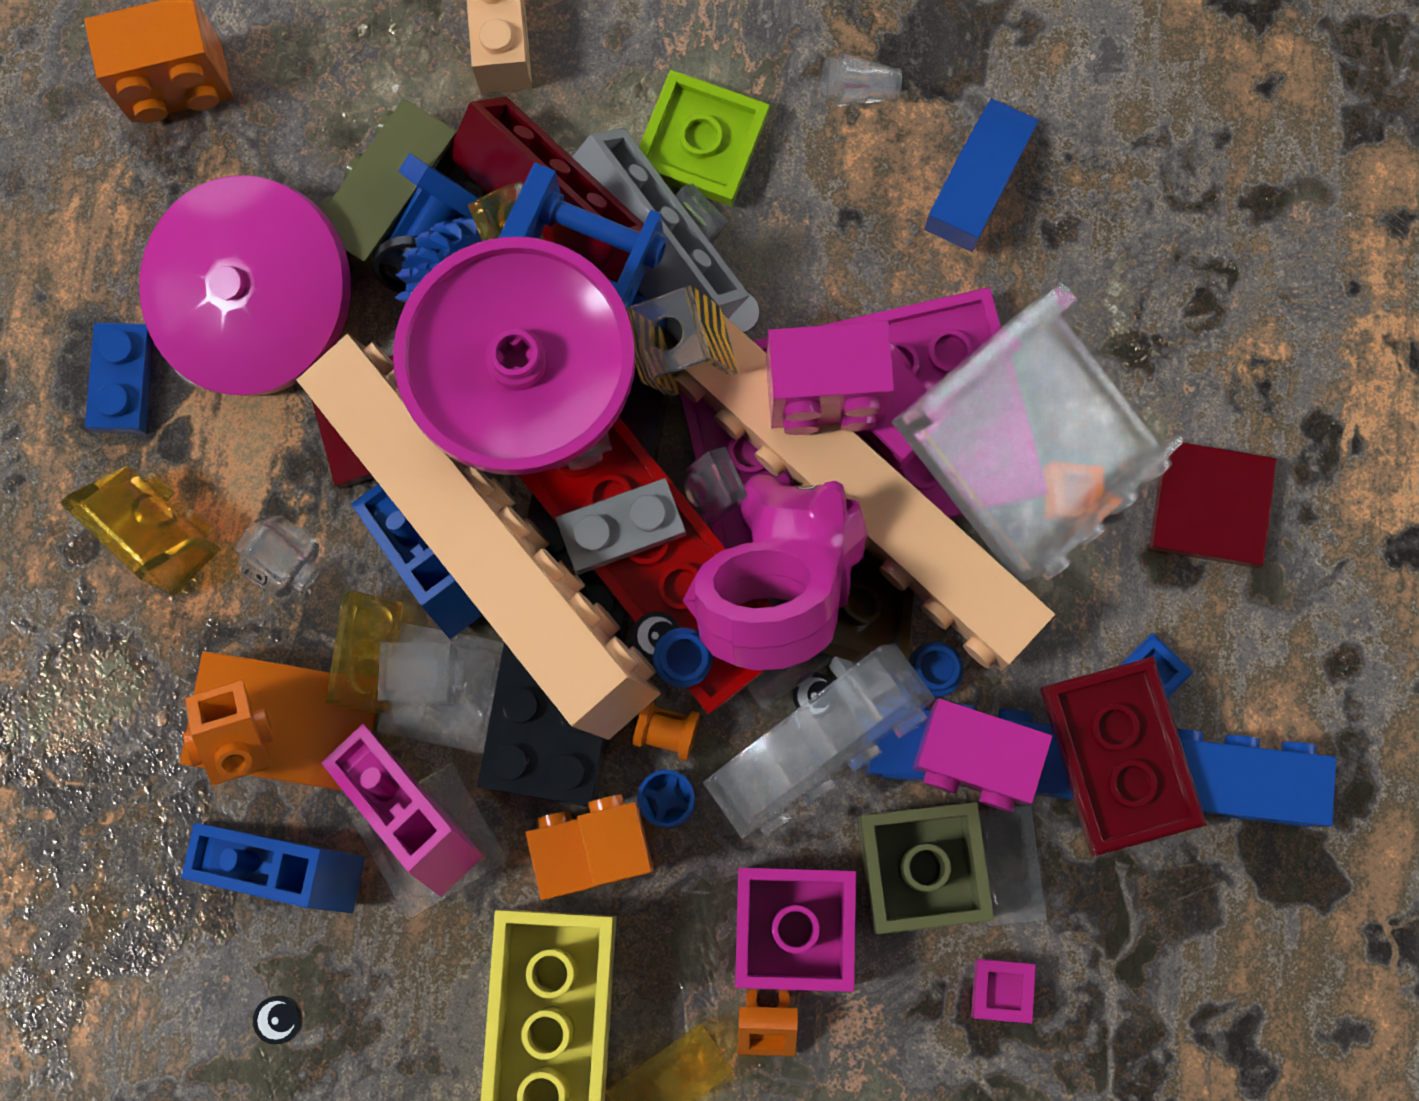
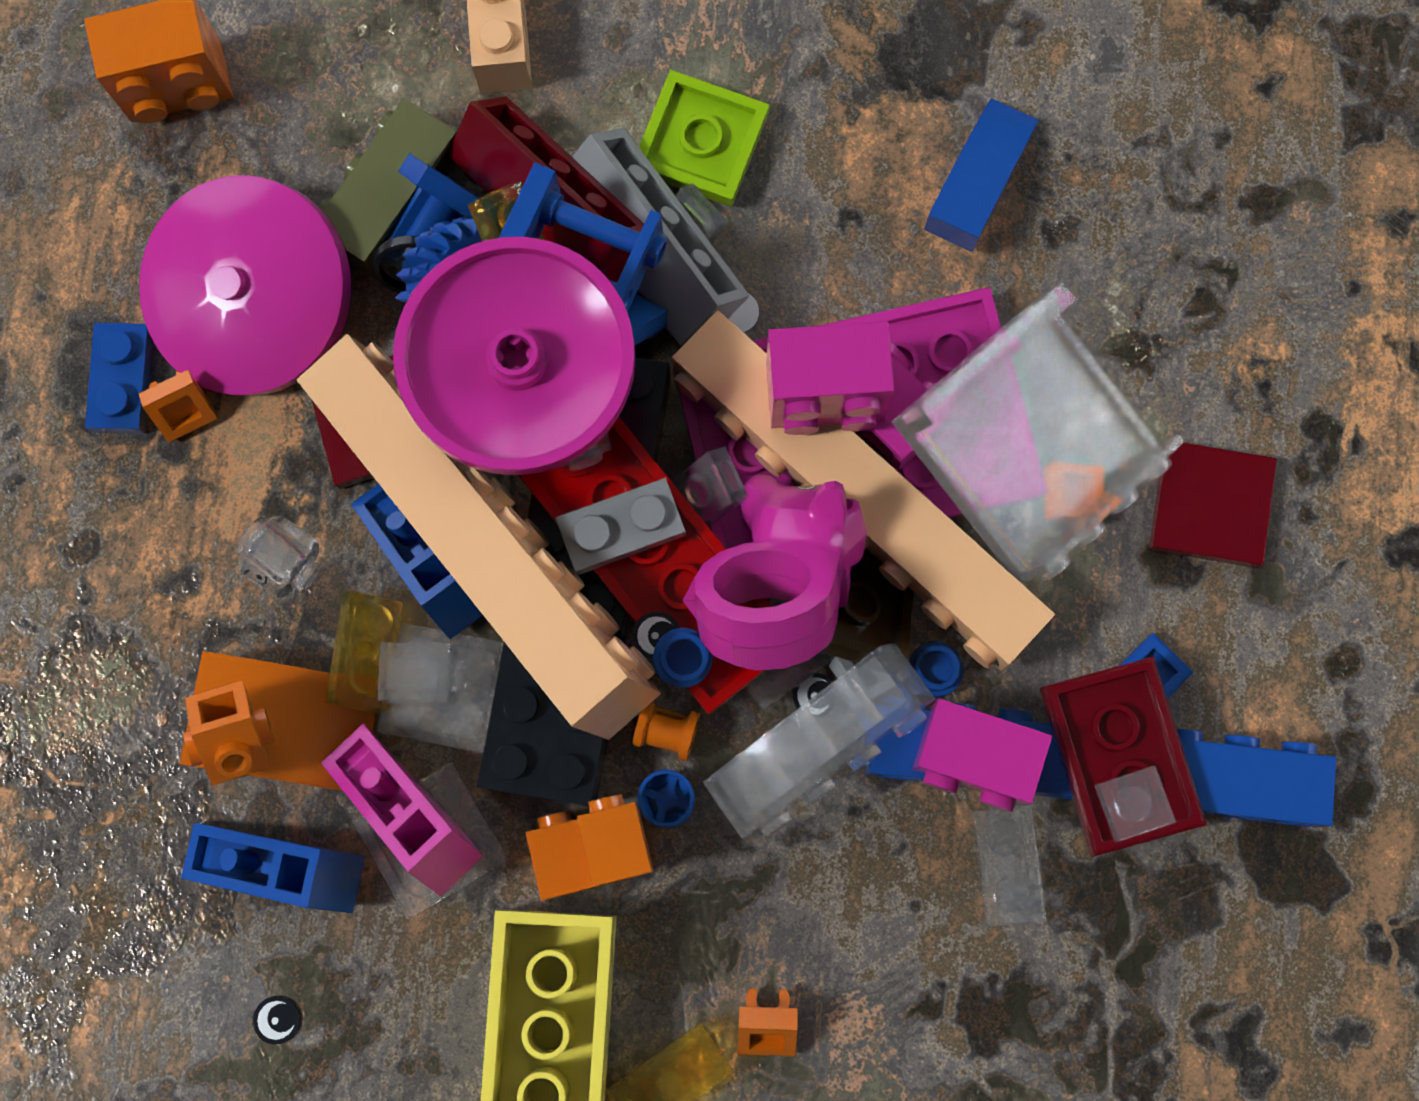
(144, 528): clear yellow slope -> none
(177, 405): none -> orange tile
(702, 337): clear piece -> none
(795, 929): dark pink brick -> none
(858, 81): clear cone -> none
(924, 868): olive brick -> none
(1003, 990): dark pink plate -> none
(1135, 803): none -> clear plate

